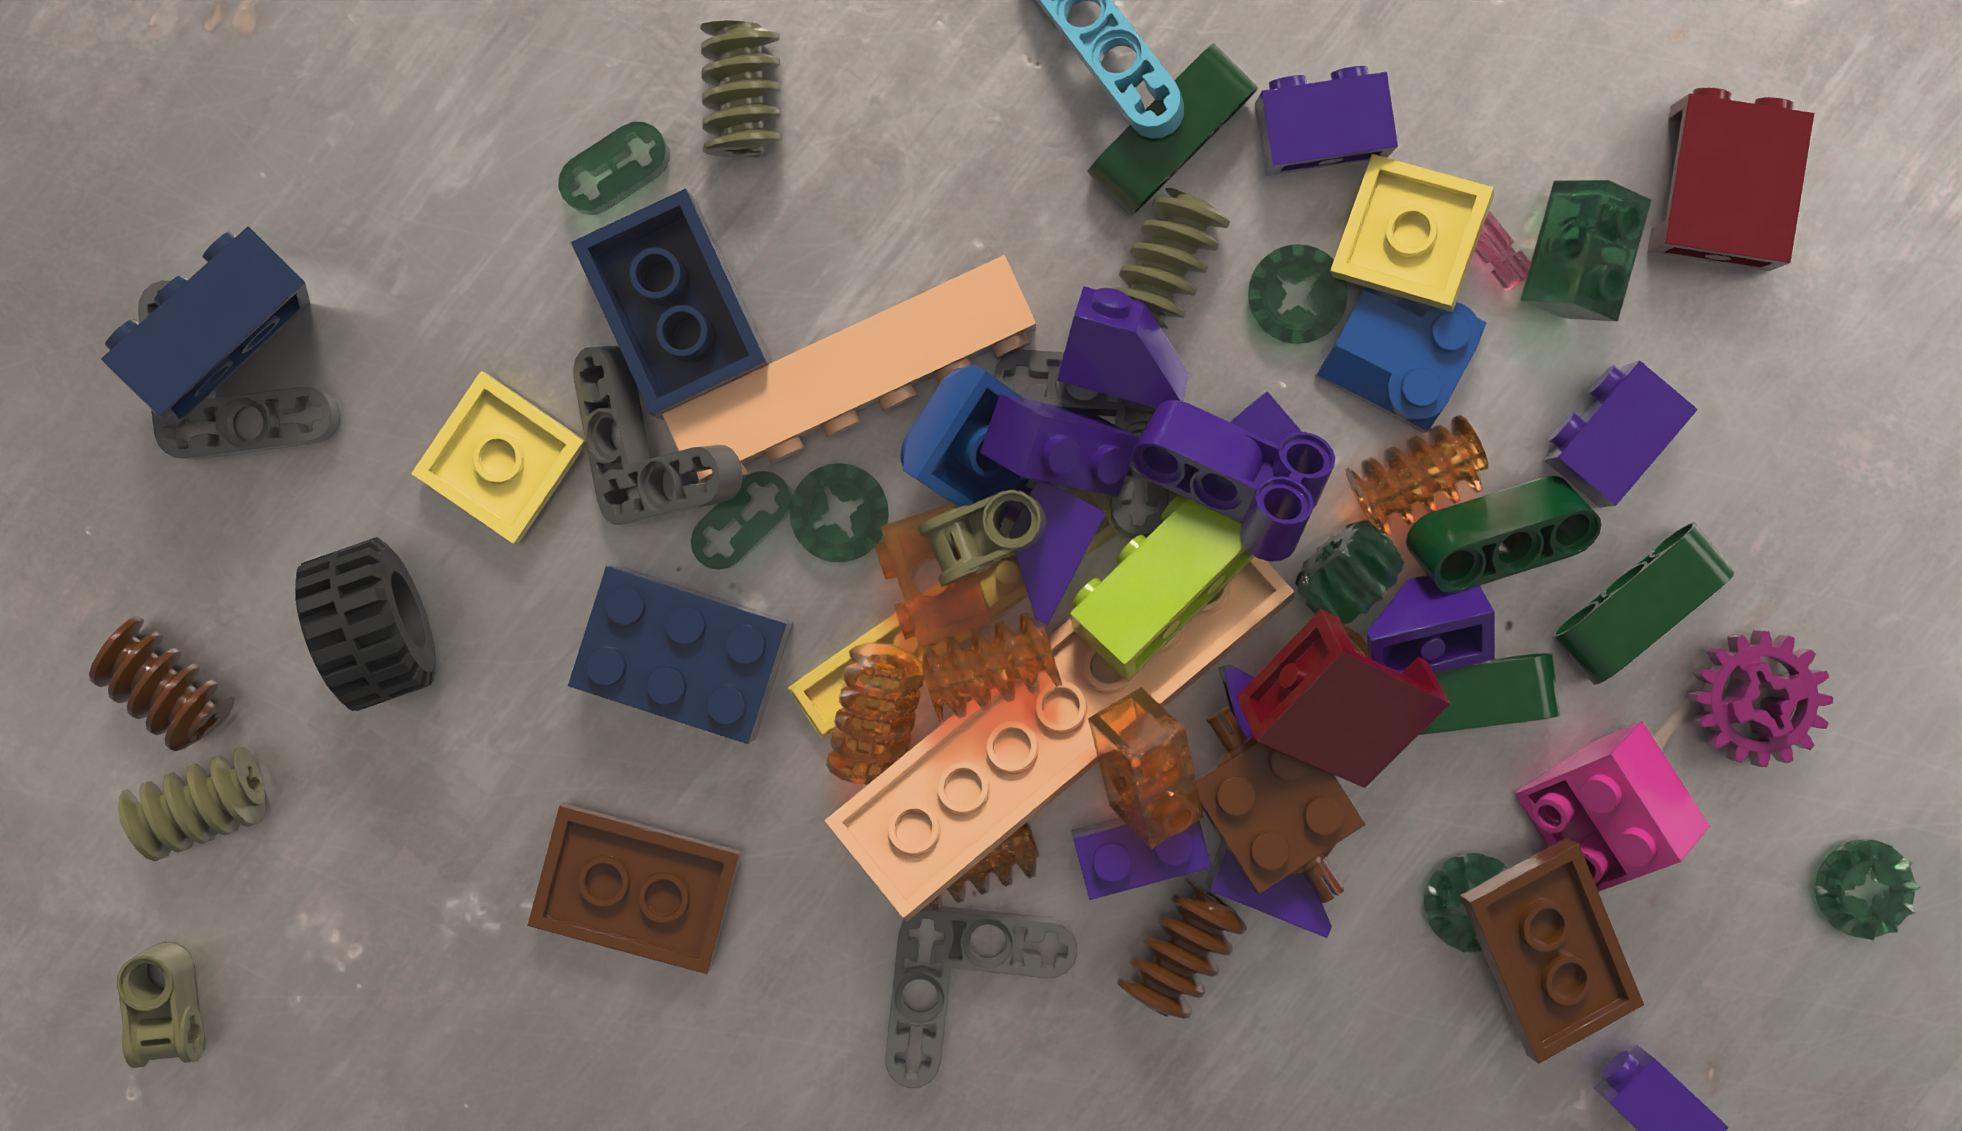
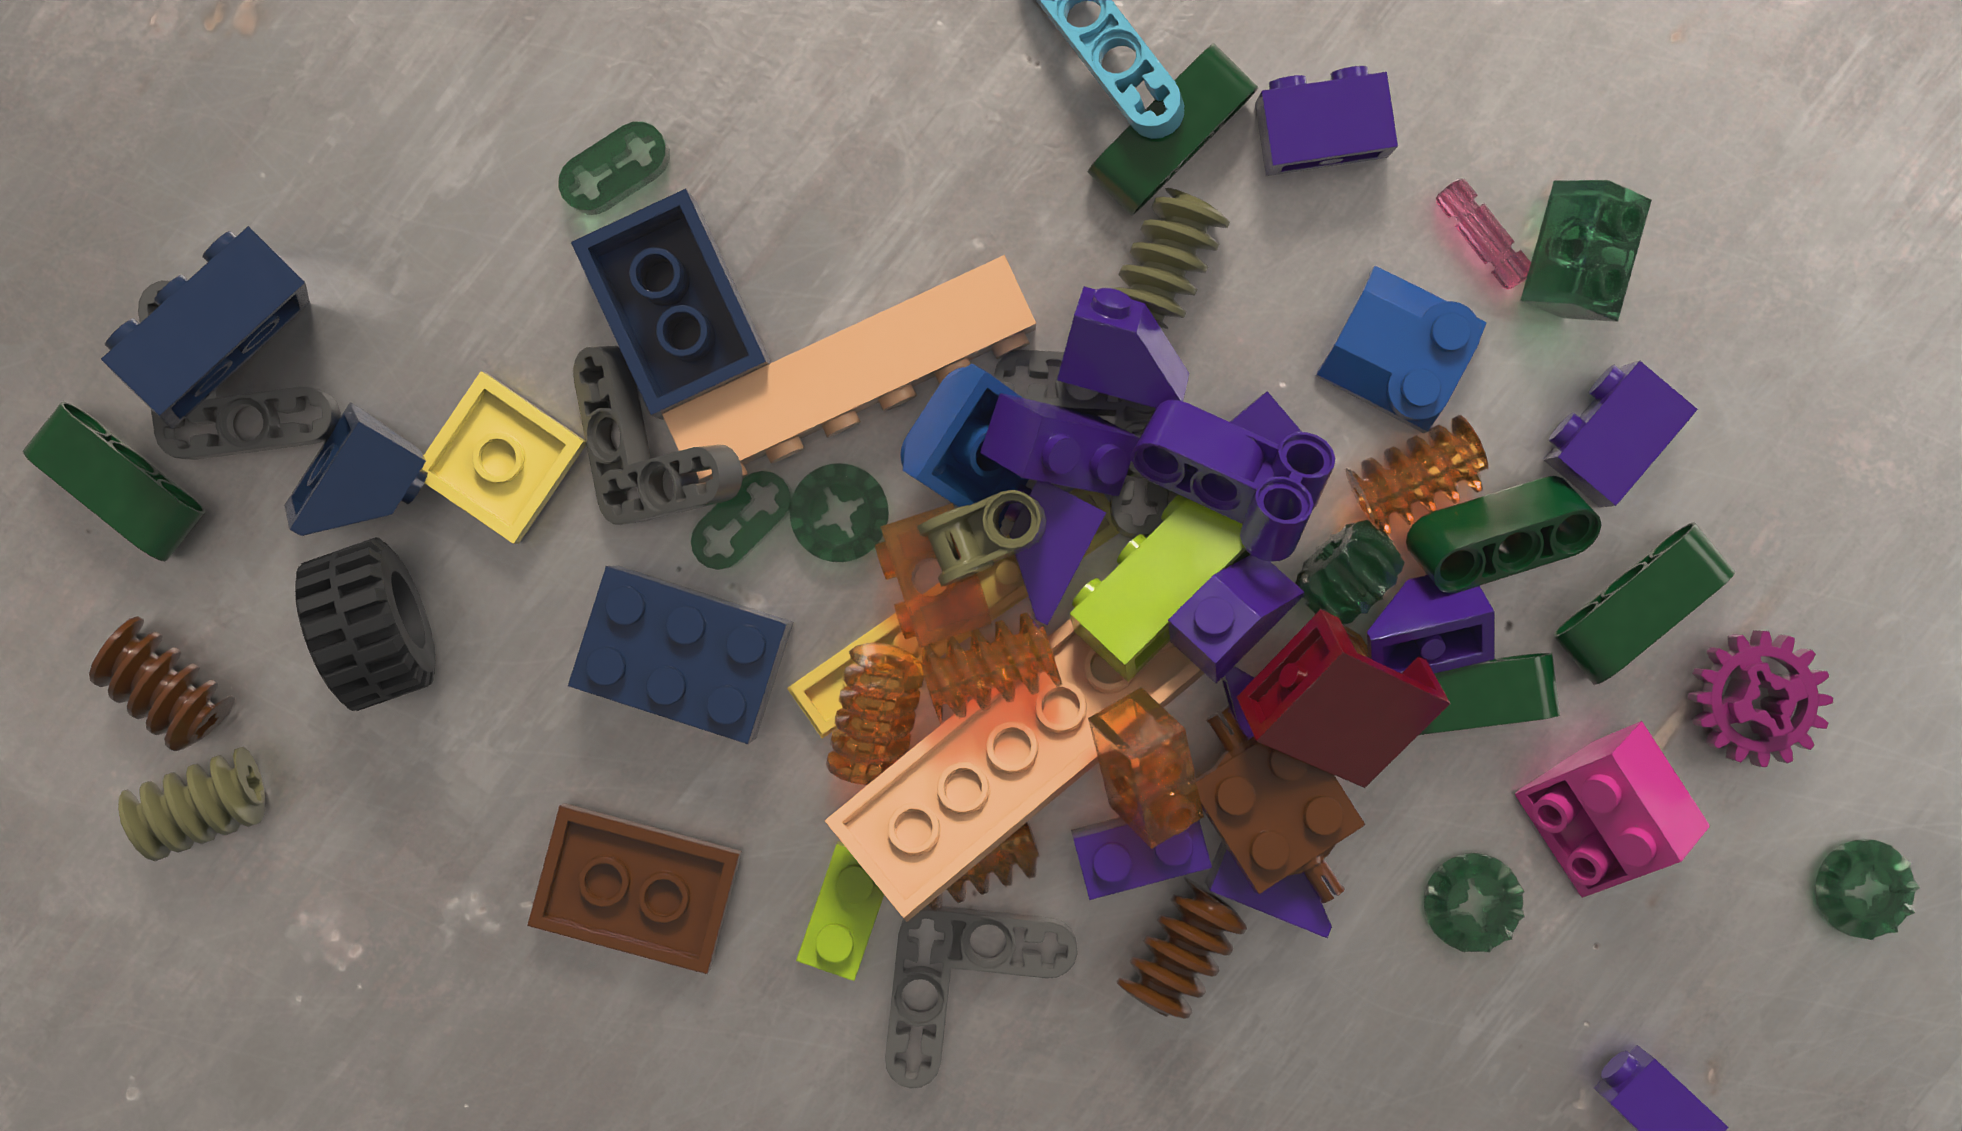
(113, 481): none -> dark green beam
(157, 1019): olive piece -> none
(355, 476): none -> dark blue slope
(739, 88): olive piece -> none
(841, 917): none -> lime plate
(1232, 614): none -> dark purple slope
(1295, 265): clear green gear -> none
(1412, 232): light yellow plate -> none
(1552, 950): reddish brown plate -> none
(1735, 180): dark red panel -> none

